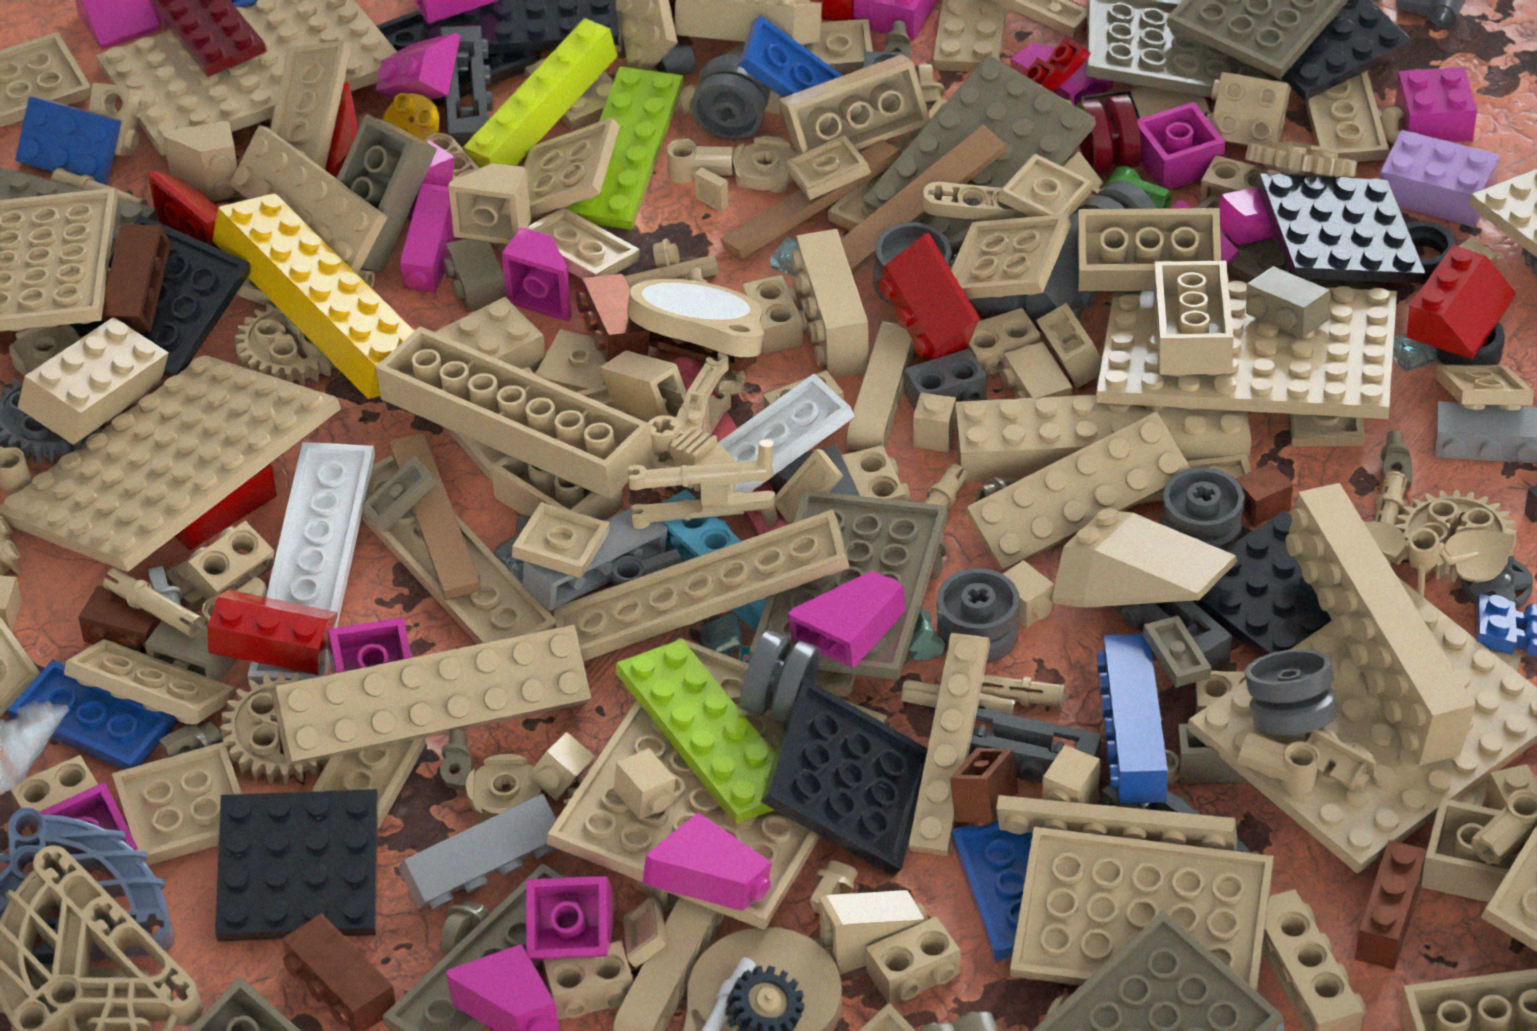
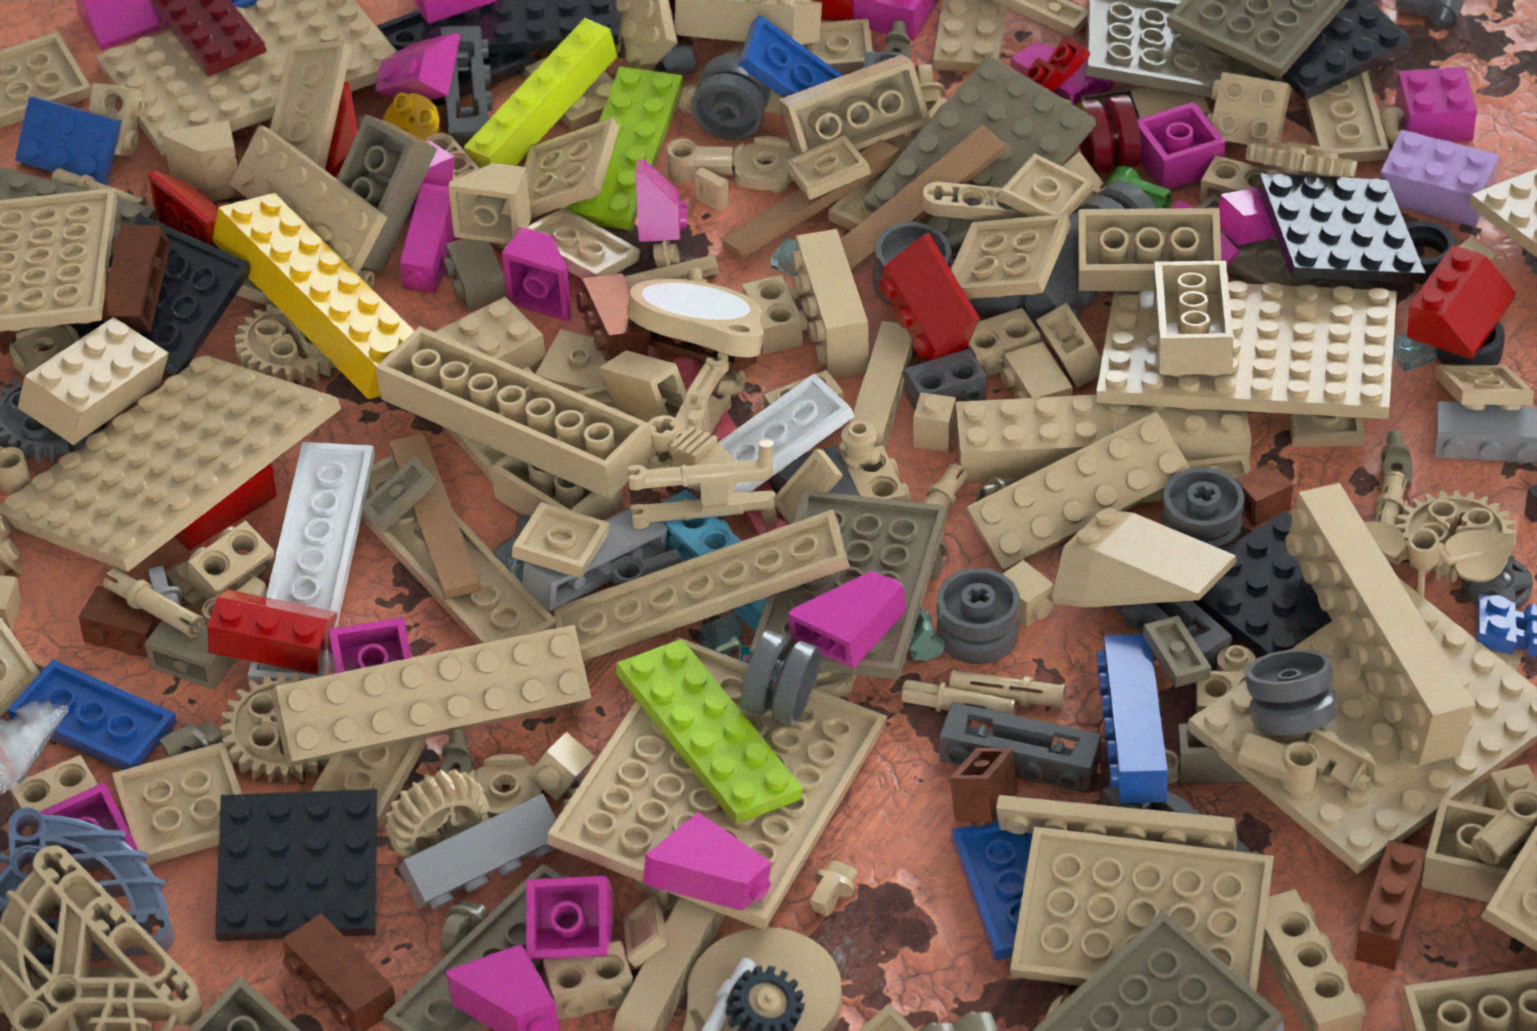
(149, 681): tan plate -> none
(435, 811): none -> tan gear
(644, 783): tan brick -> none
(658, 205): none -> dark pink slope
(846, 777): black plate -> none
(858, 444): none -> tan brick
(862, 919): tan slope -> none
(913, 961): tan brick -> none
(949, 742): tan plate -> none
(1072, 777): tan brick -> none
(1234, 659): none -> tan plate
(1287, 301): dark tan brick -> none

